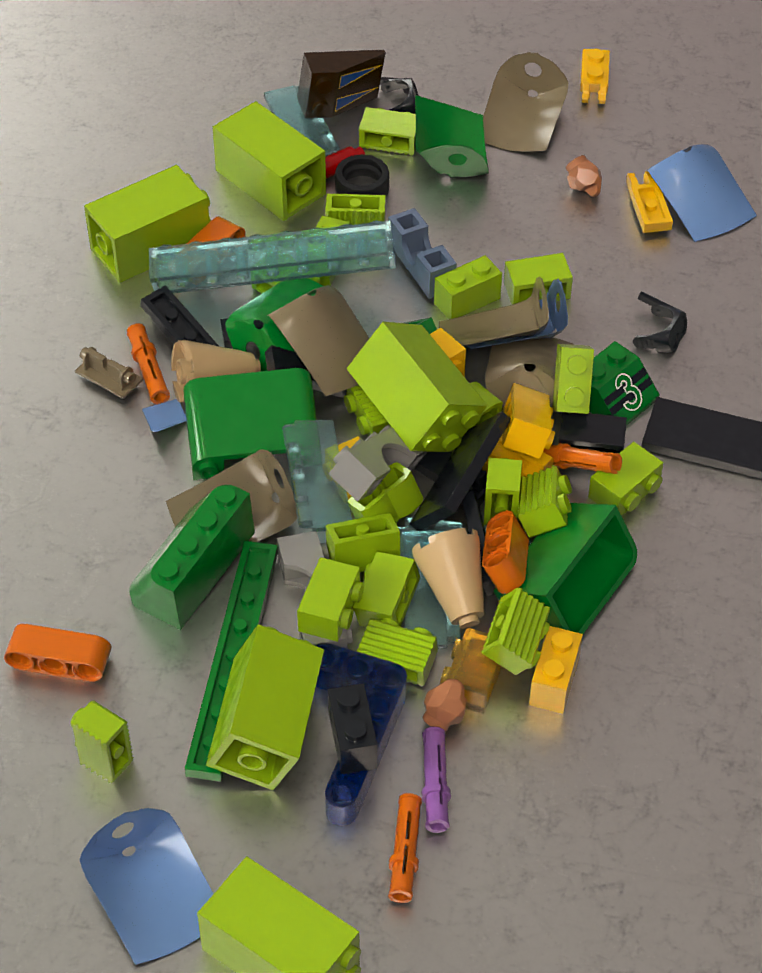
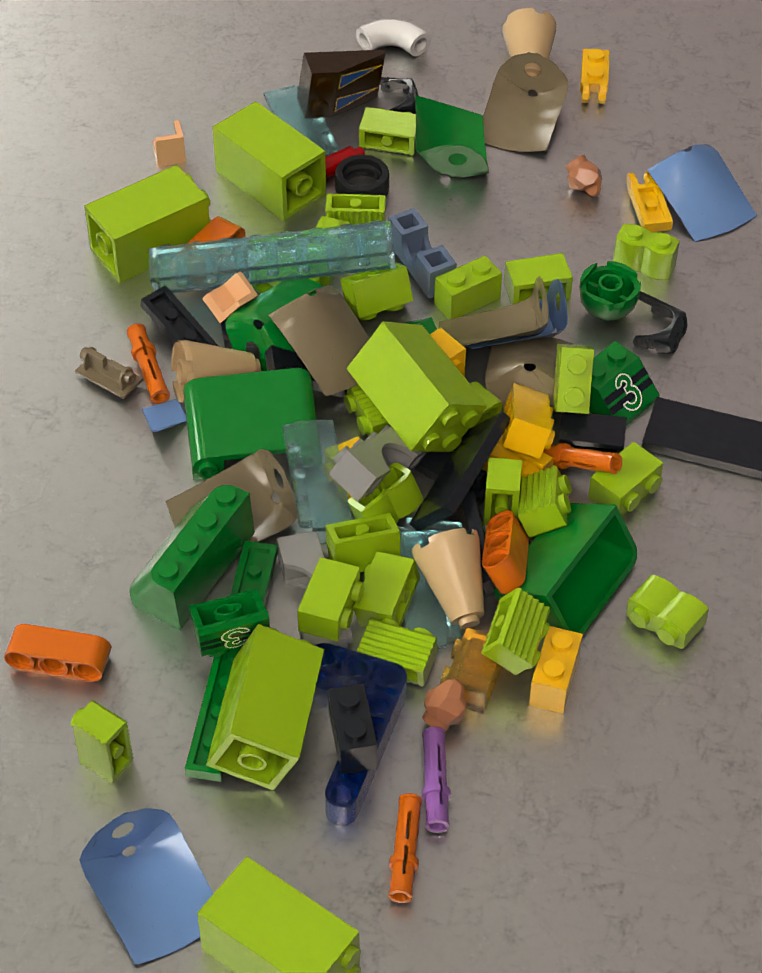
(170, 148): none -> light nougat panel
(227, 621): none -> green slope
(230, 296): none -> light nougat panel
(377, 291): none -> lime brick
(393, 33): none -> white cylinder
(529, 32): none -> tan cone
(609, 290): none -> green cylinder
(646, 251): none -> lime brick
(667, 611): none -> lime brick

